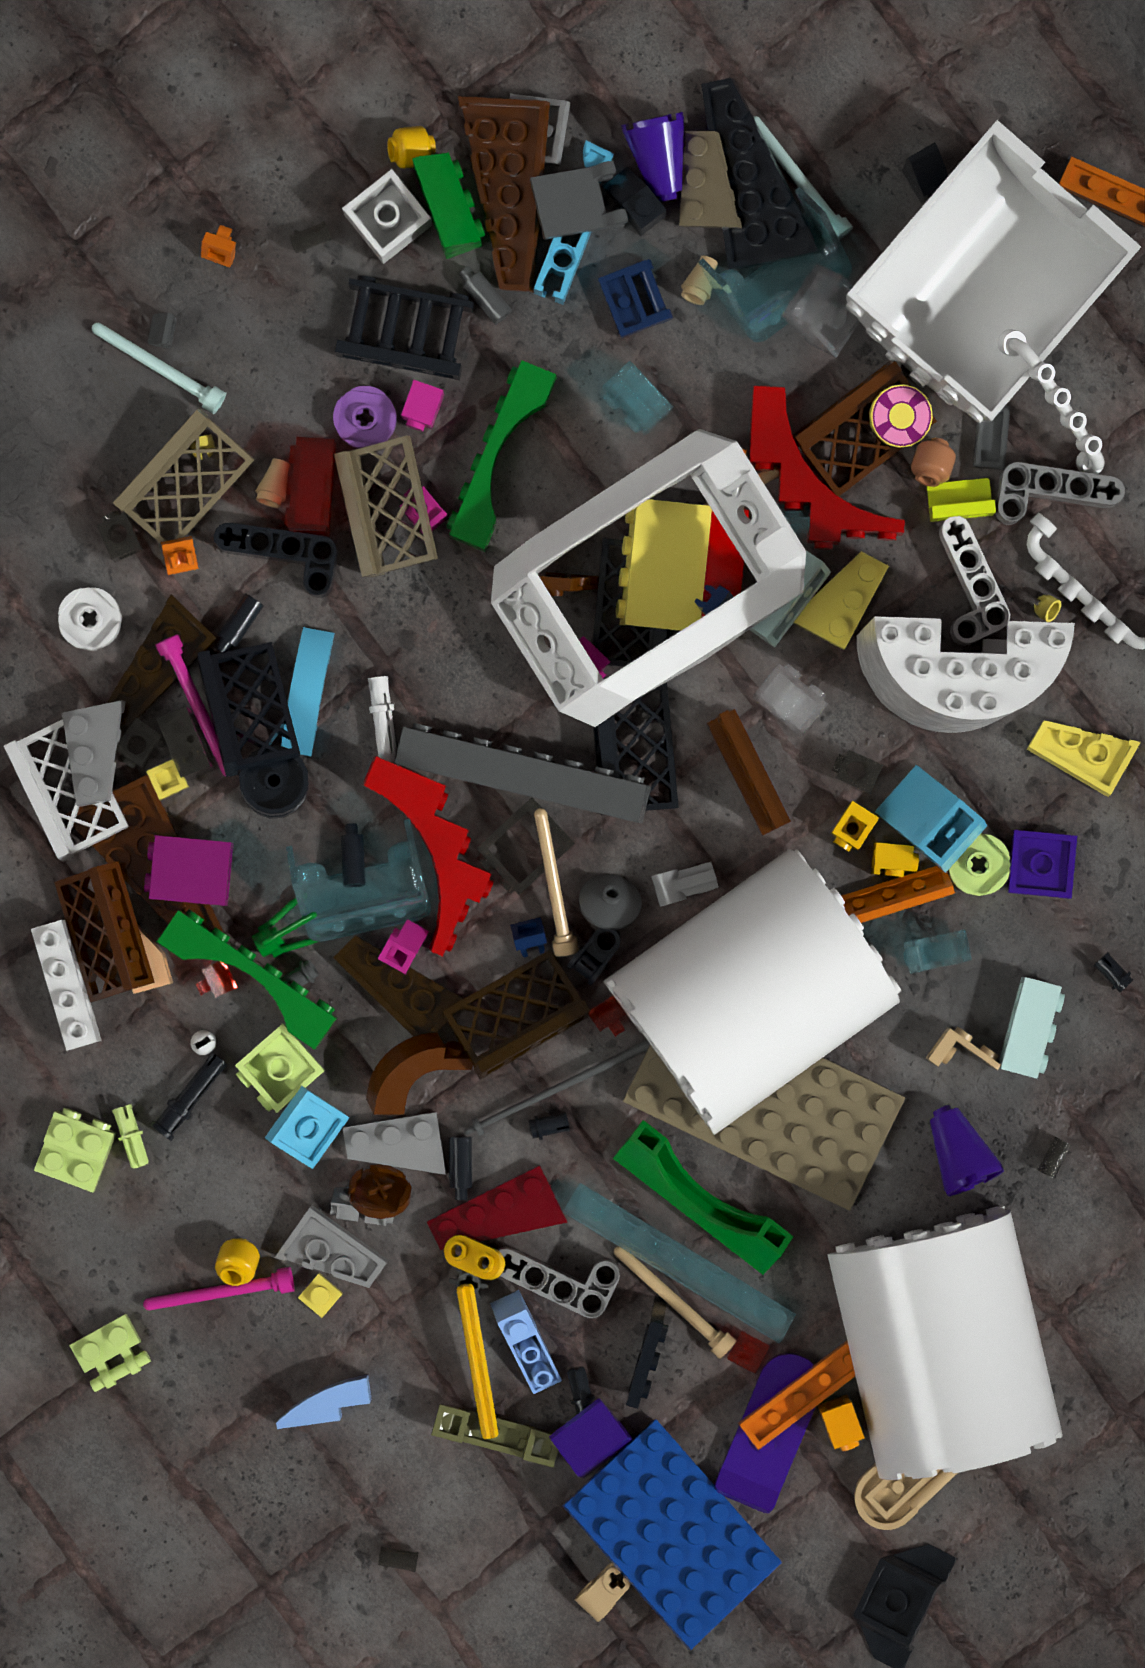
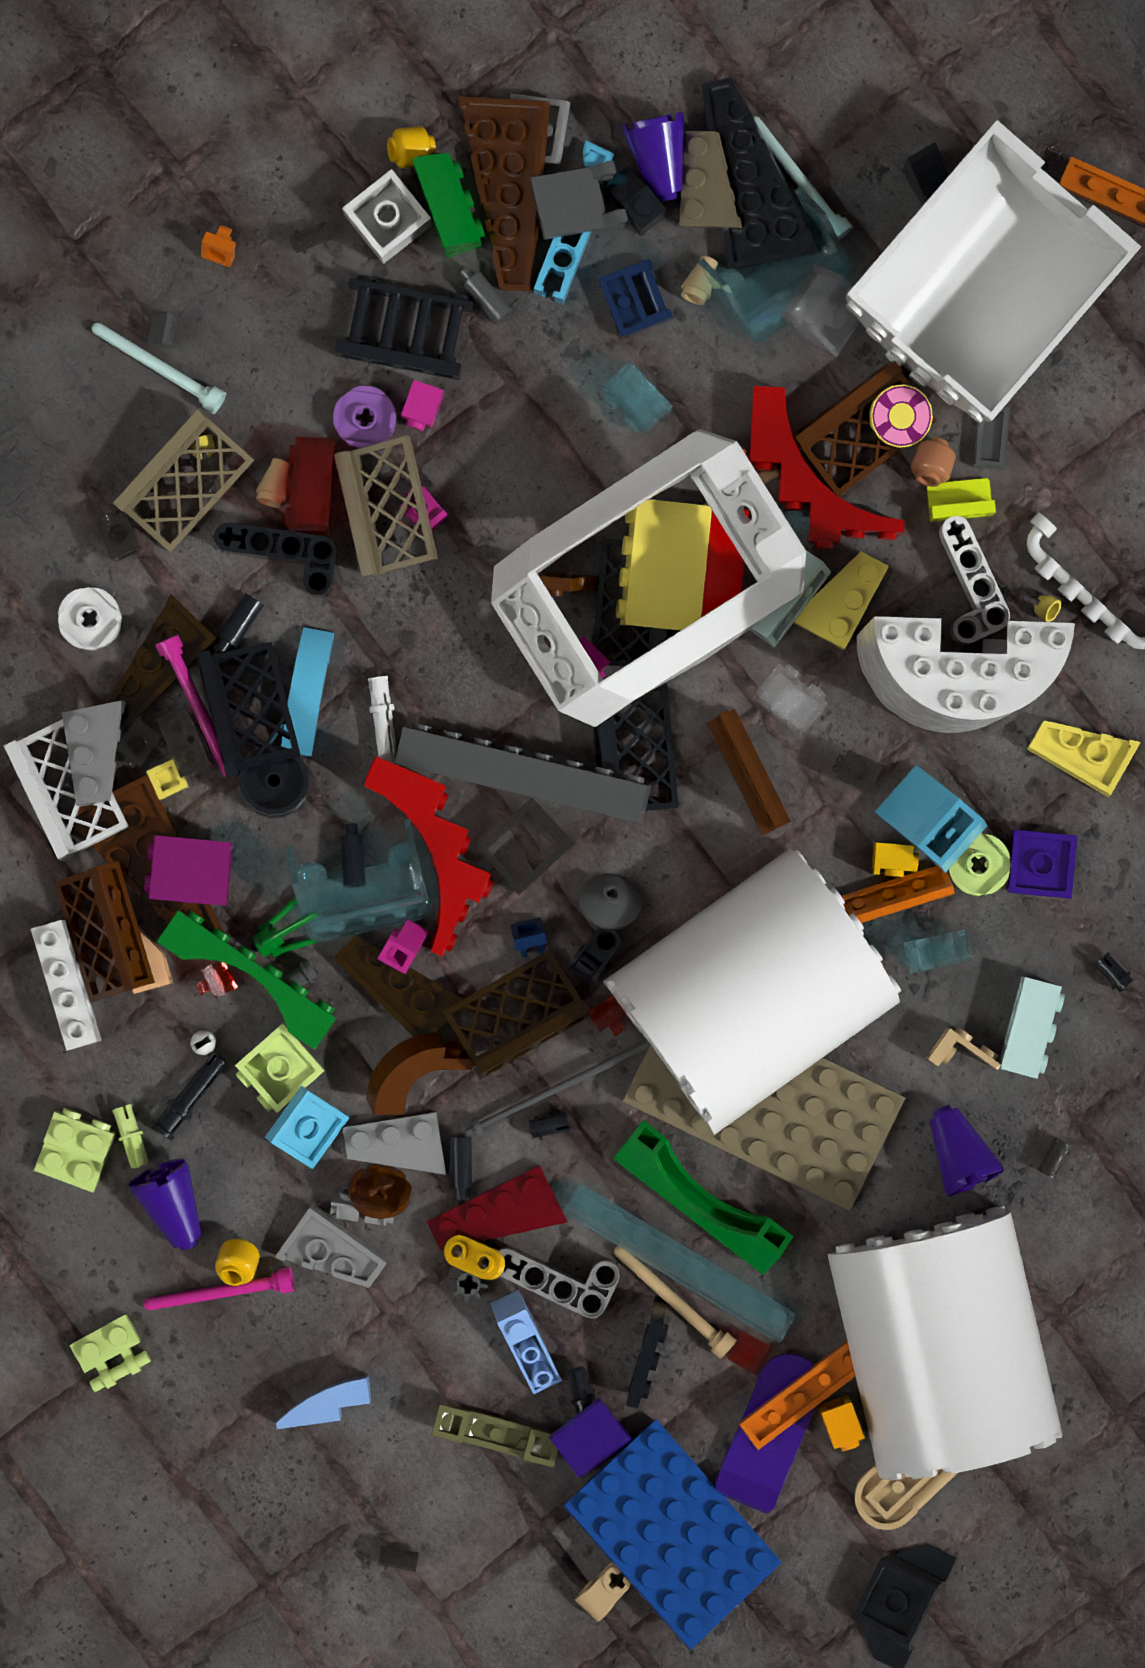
(170, 1202): none -> dark purple cone
(179, 555): orange tile -> none
(320, 1295): light yellow plate -> none
(477, 1361): yellow axle -> none
(526, 396): green arch -> none
(564, 941): tan piece -> none
(677, 884): light grey piece -> none
(717, 598): dark blue tile -> none
(862, 818): yellow brick -> none
(1060, 492): light grey beam -> none
(1090, 458): white bar -> none

